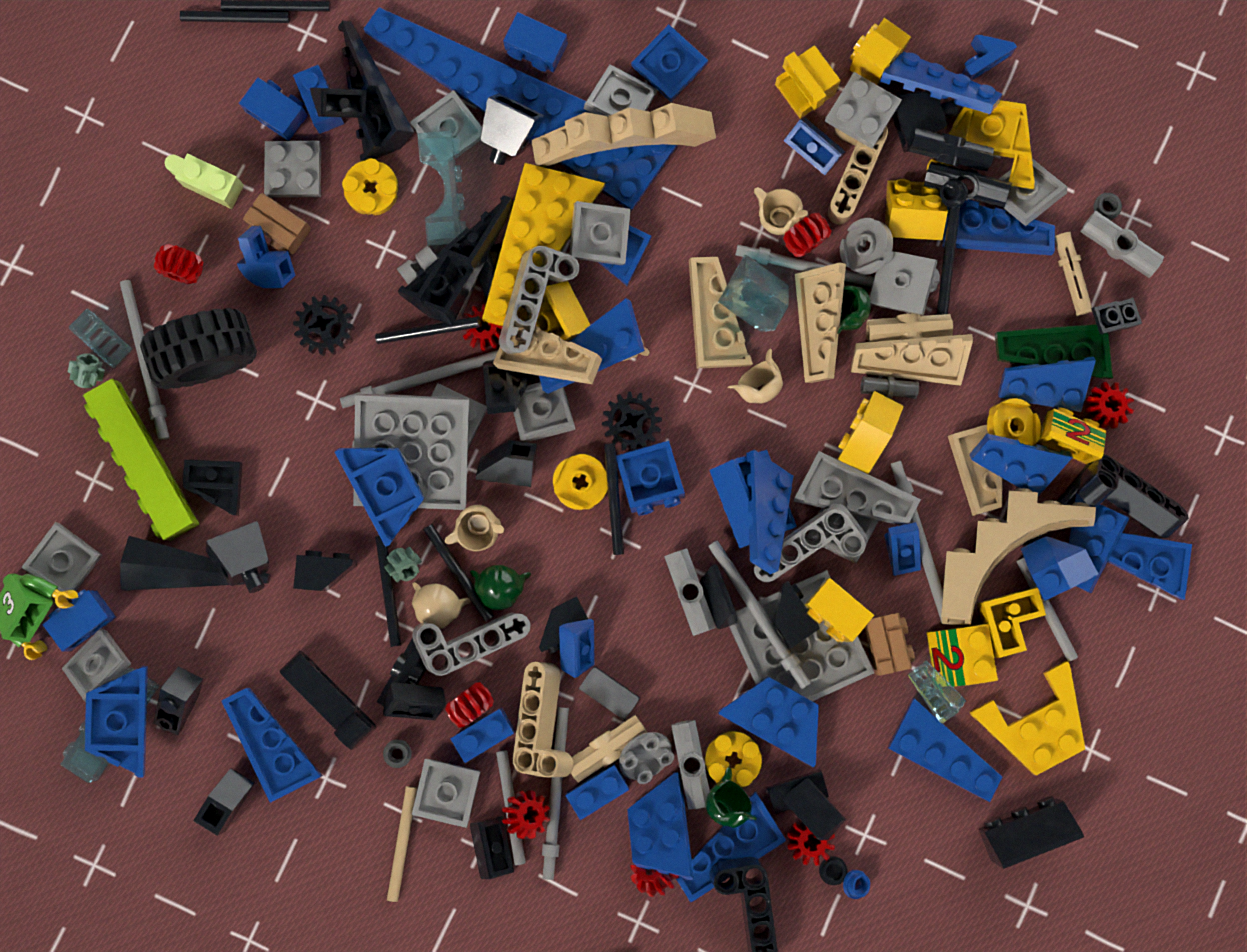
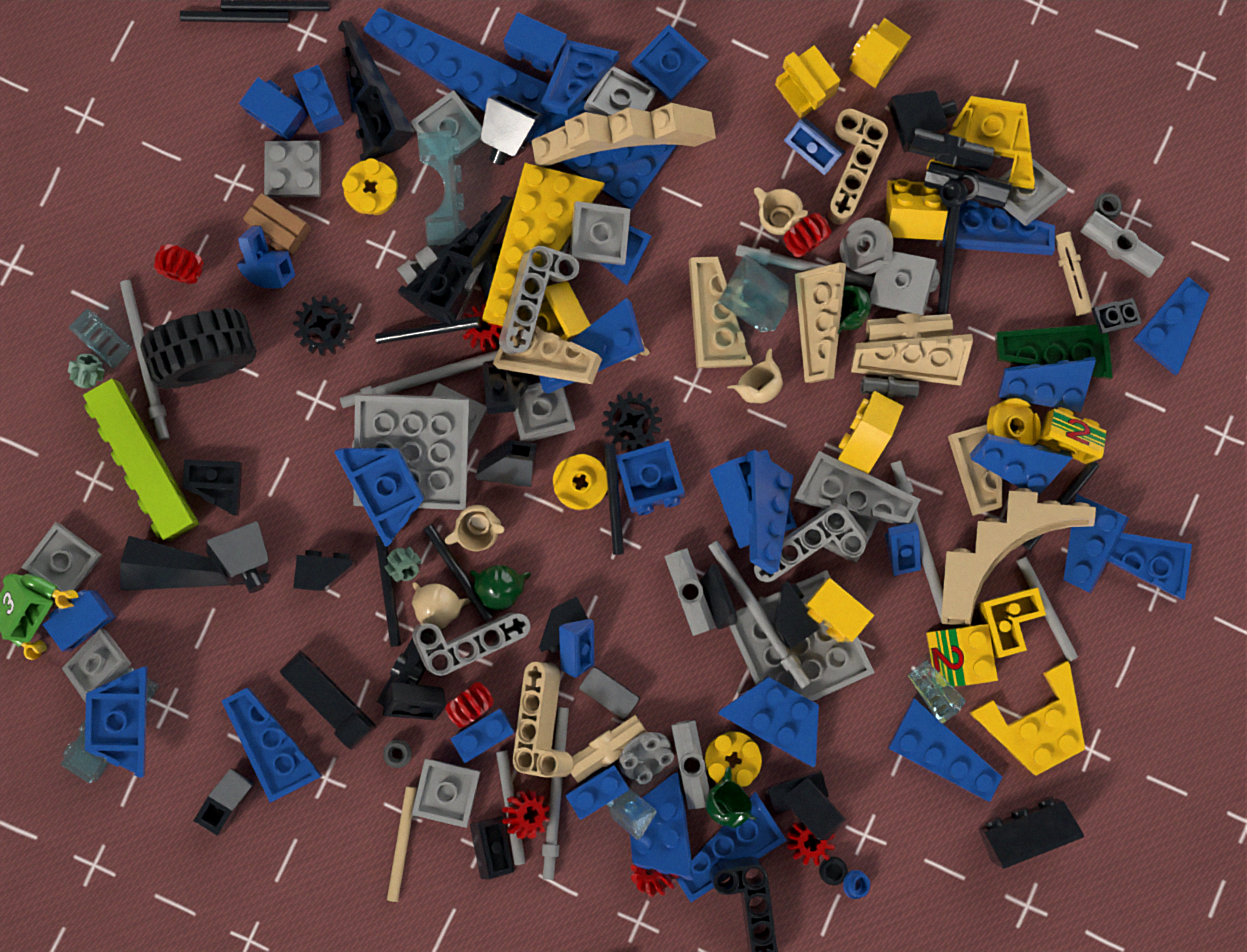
(177, 700): black slope -> none
(205, 179): yellowish green brick -> none
(339, 102): black slope -> none
(576, 75): none -> blue wing
(632, 813): none -> clear light blue slope
(863, 110): light grey plate -> none
(888, 644): medium nougat brick -> none
(941, 83): blue wing -> none
(990, 53): blue slope -> none
(1057, 565): blue slope -> none
(1111, 395): red gear -> none
(1132, 494): black beam -> none
(1173, 325): none -> blue wing

